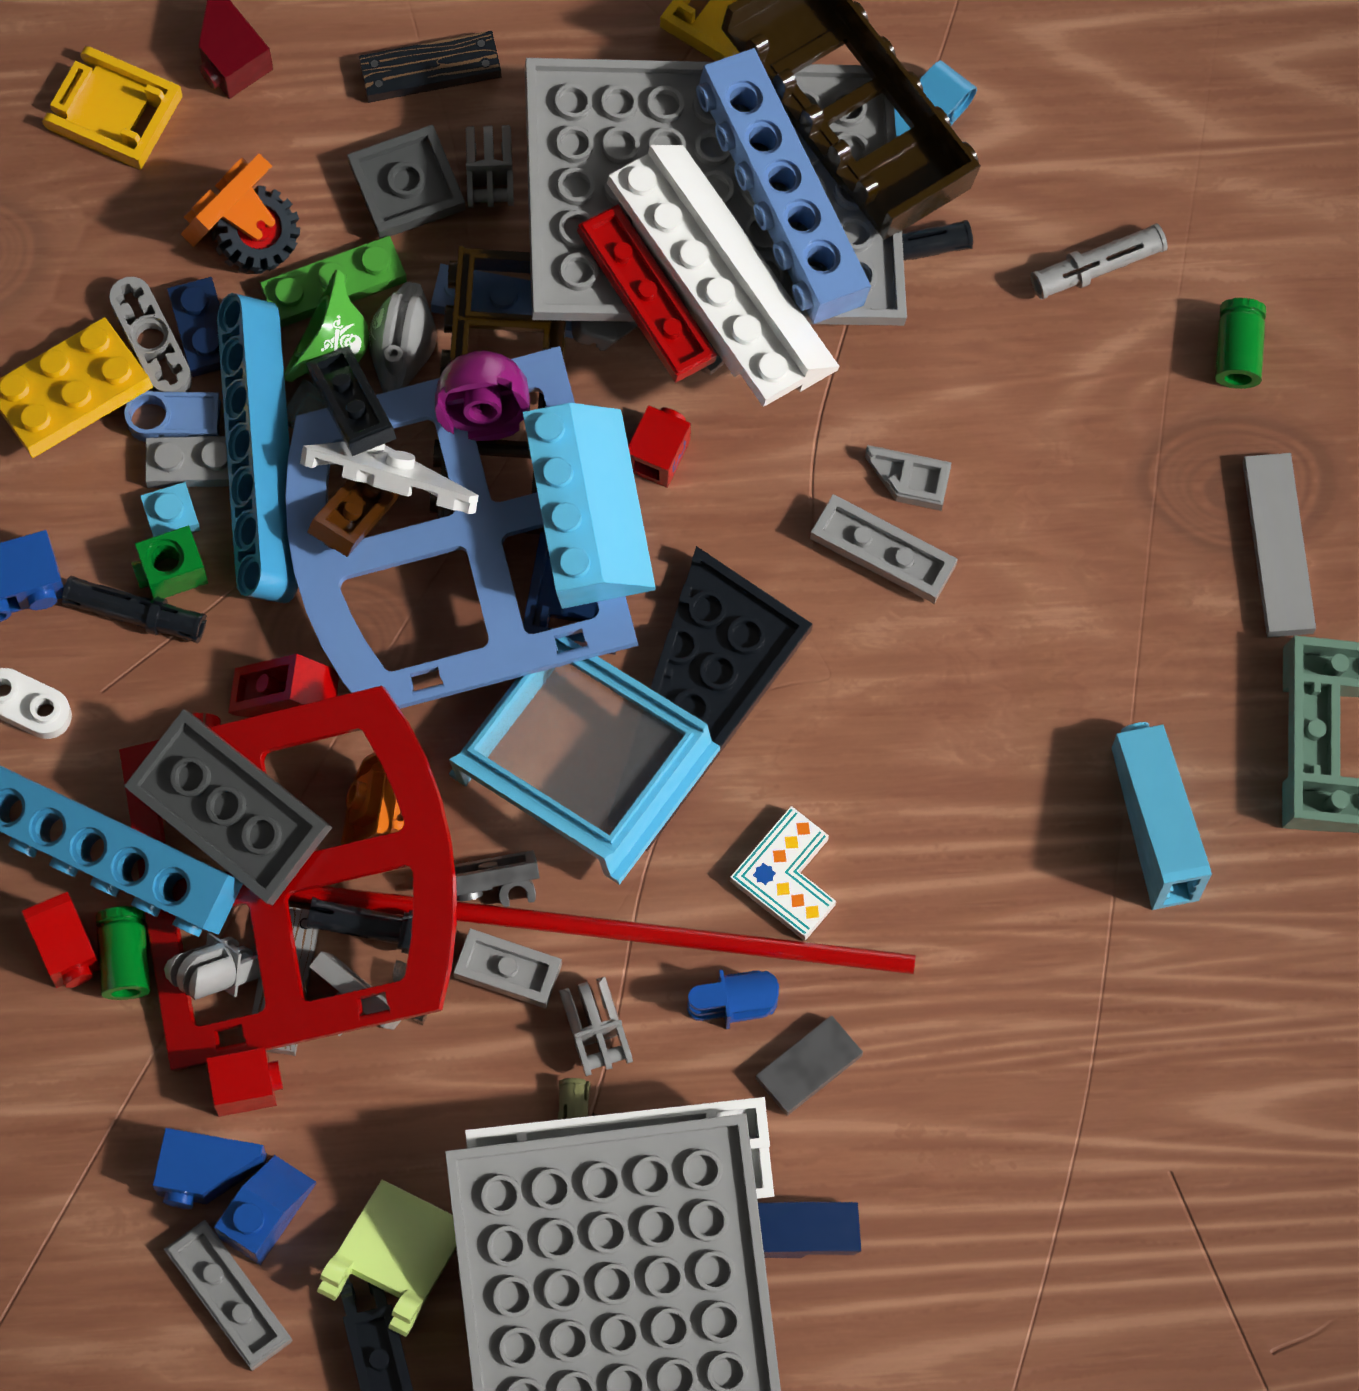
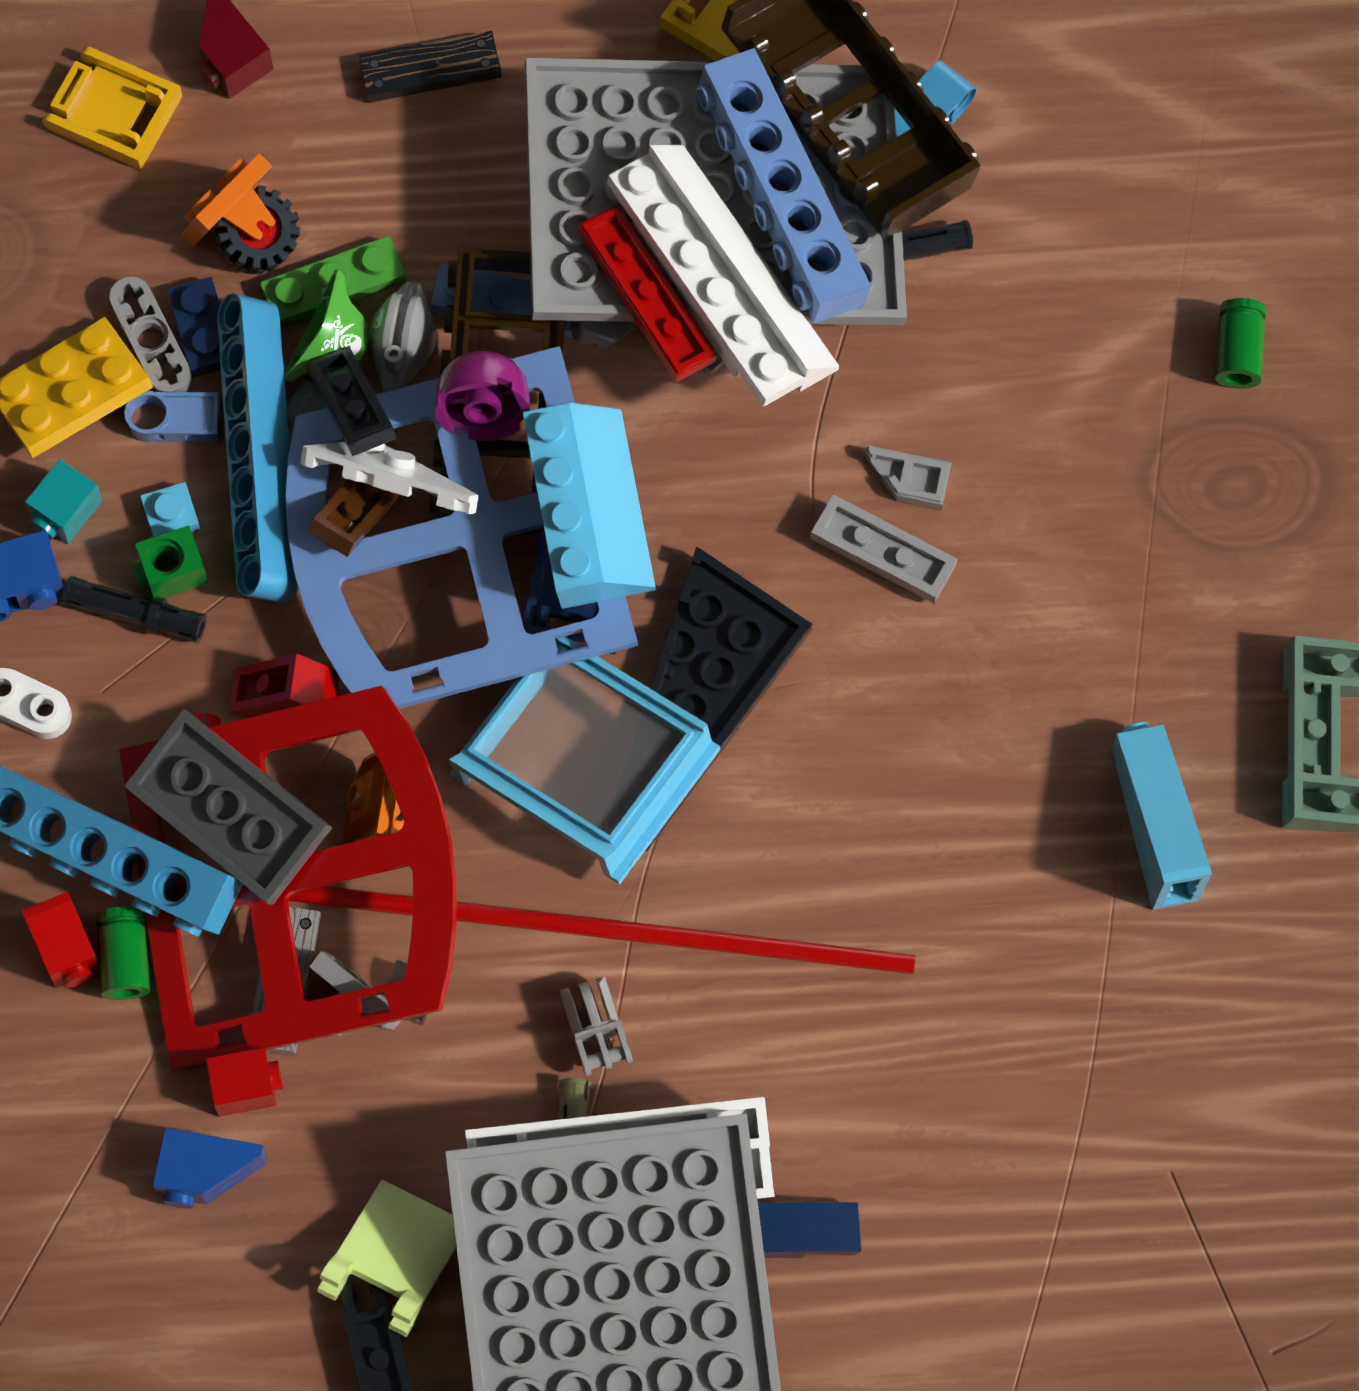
(63, 502): none -> teal brick
(188, 460): light grey plate -> none
(213, 968): light grey arm -> none
(228, 1295): light grey tile -> none
(264, 1209): blue slope -> none
(361, 922): black pin -> none
(406, 182): dark grey plate -> none
(489, 171): light grey arm -> none
(499, 871): flat silver plate -> none
(507, 968): light grey plate -> none
(659, 444): red brick -> none
(735, 997): blue arm -> none
(775, 879): white tile -> none
(809, 1065): flat silver tile -> none
(1051, 279): light grey pin -> none
(1279, 545): light grey tile -> none

